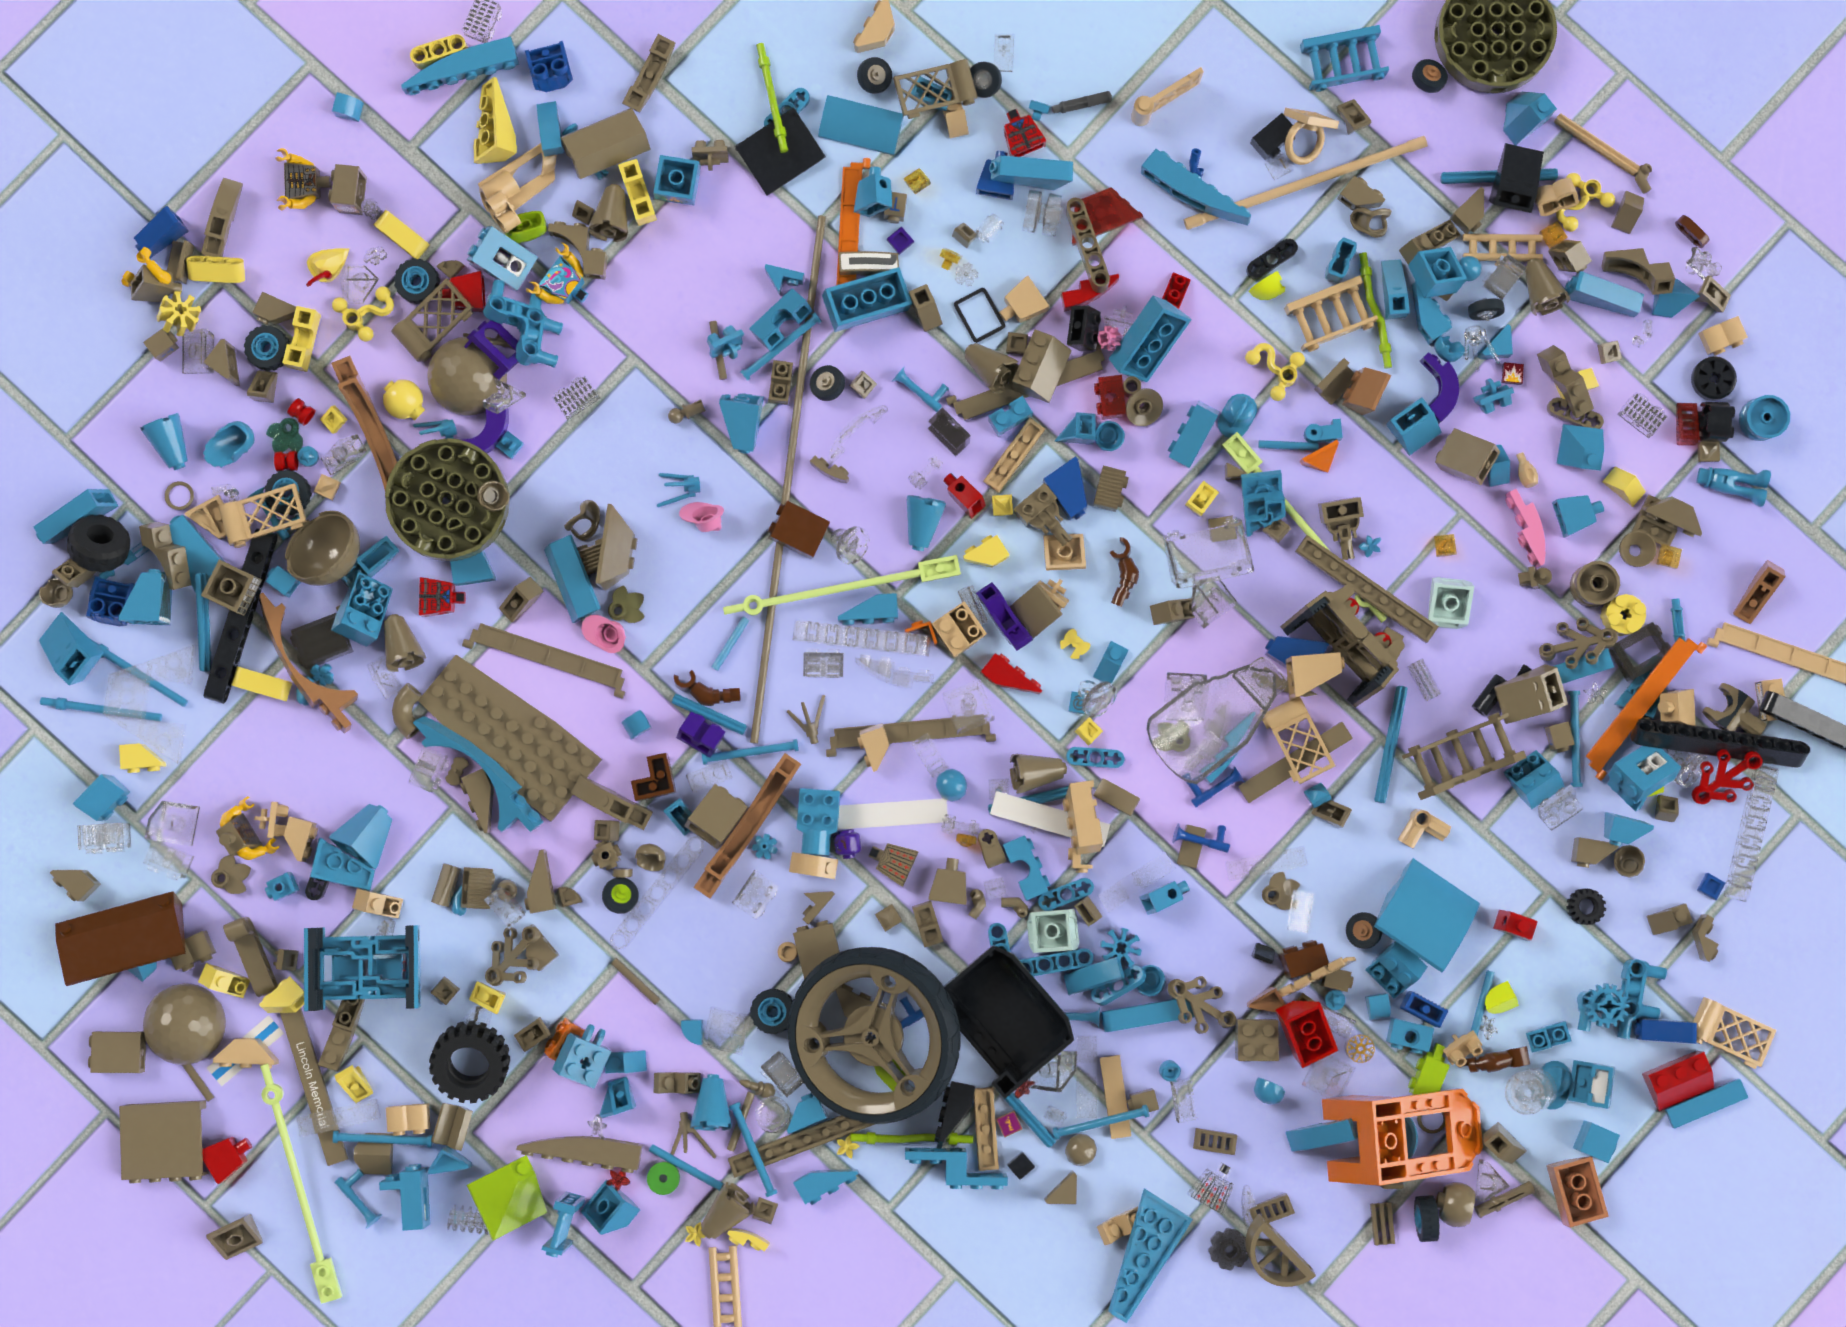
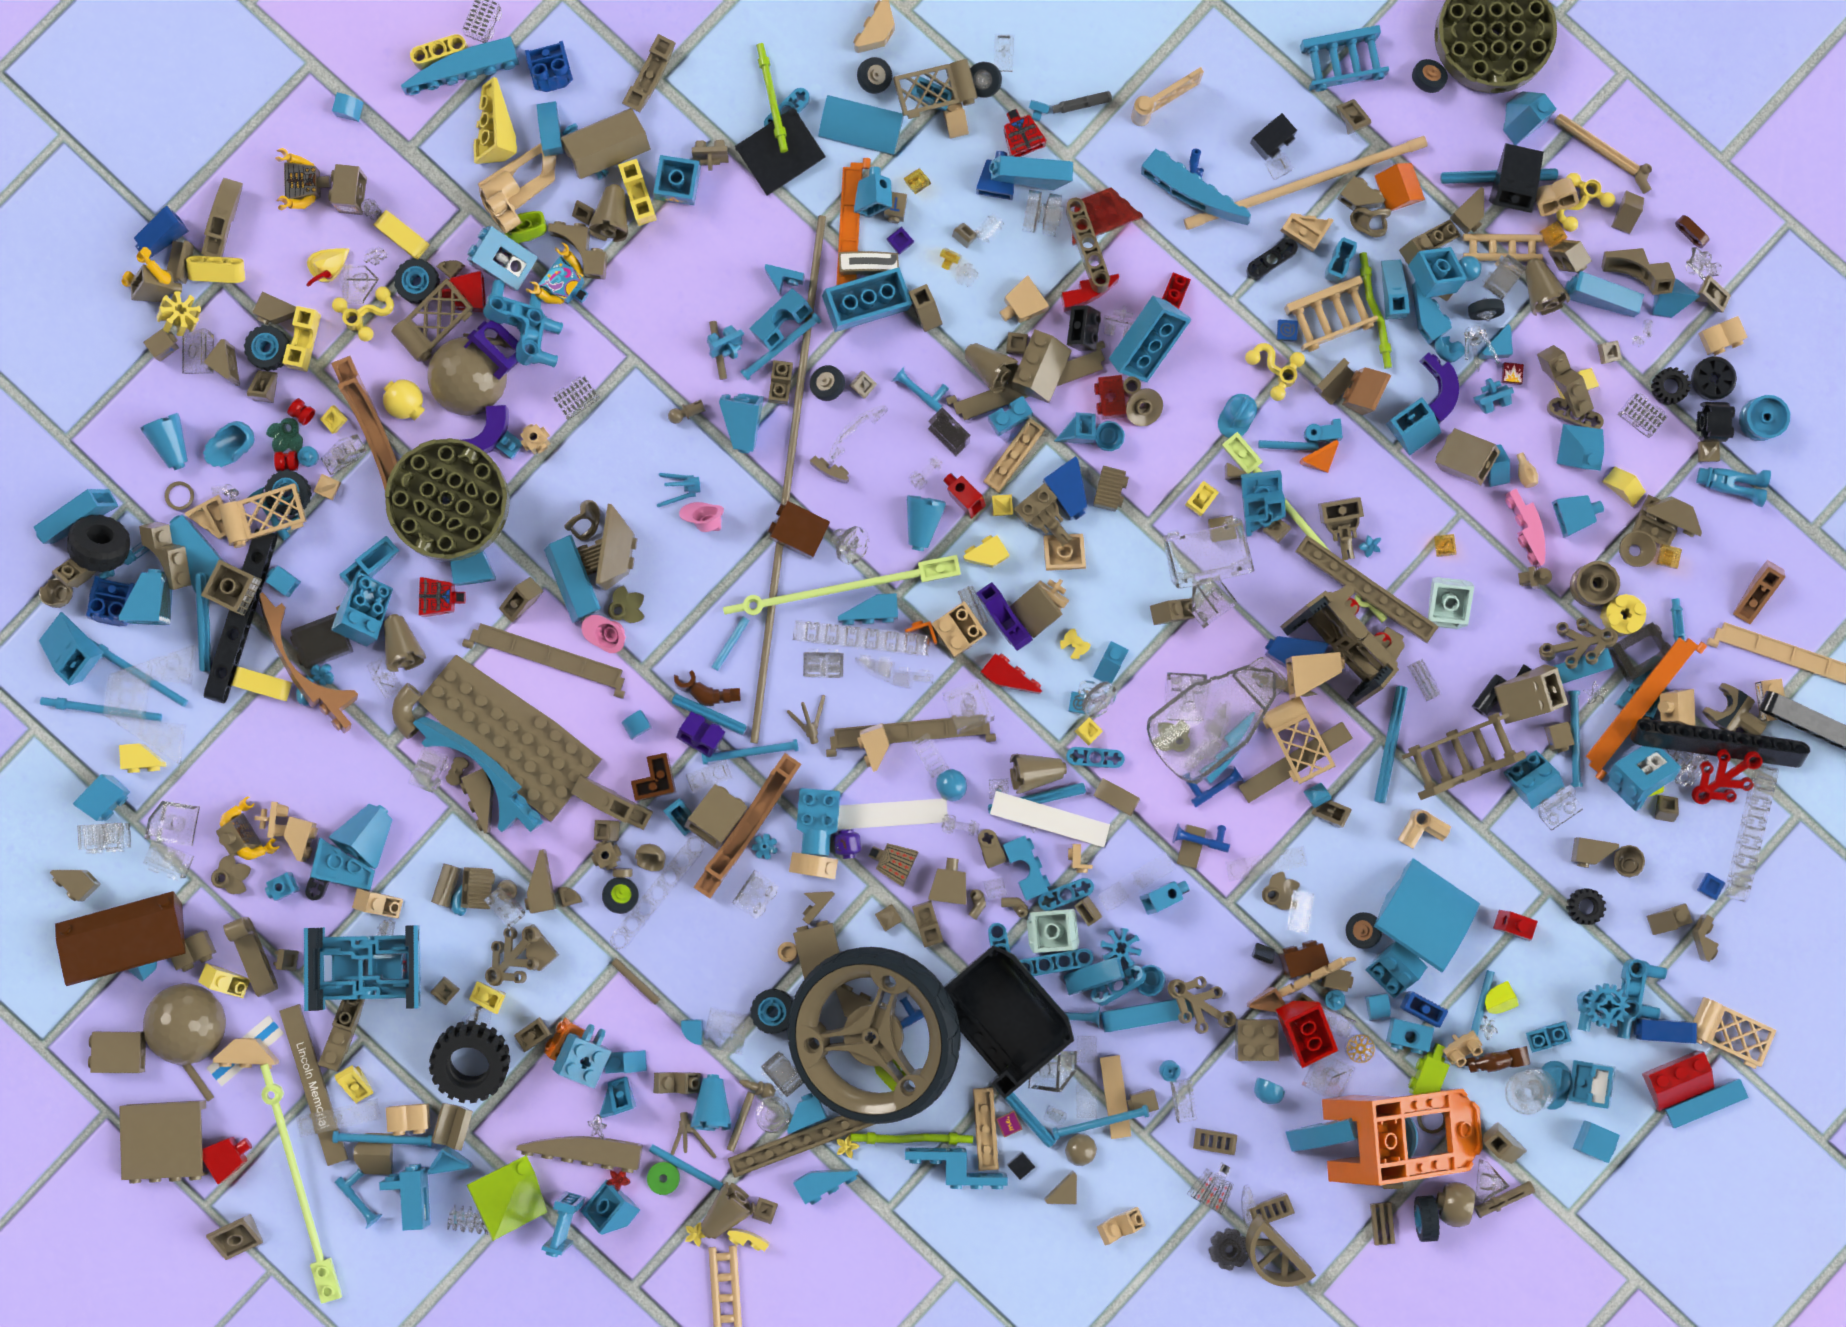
(285, 998): light yellow slope -> none
(323, 549): dark tan piece -> none
(446, 428): dark azure plant -> none
(493, 496): dark tan hair -> none
(504, 398): clear slope -> none
(541, 442): none -> tan brick
(753, 1149): dark azure bar -> none
(958, 1104): black slope -> none
(965, 322): black piece -> none
(966, 840): clear yellow tile -> none
(1024, 1089): clear red plant -> none
(1082, 818): tan wedge -> none
(1109, 338): bright pink gear -> none
(1128, 573): reddish brown piece -> none
(1150, 1244): dark azure wing -> none
(1193, 433): dark azure wedge -> none
(1268, 287): neon yellow brick -> none
(1287, 330): none -> blue tile
(1306, 229): none -> tan wing
(1310, 121): tan tile -> none
(1399, 186): none -> orange slope
(1577, 1191): nougat slope -> none
(1624, 829): dark azure slope -> none
(1662, 394): none -> black tyre
(1687, 436): clear red slope -> none

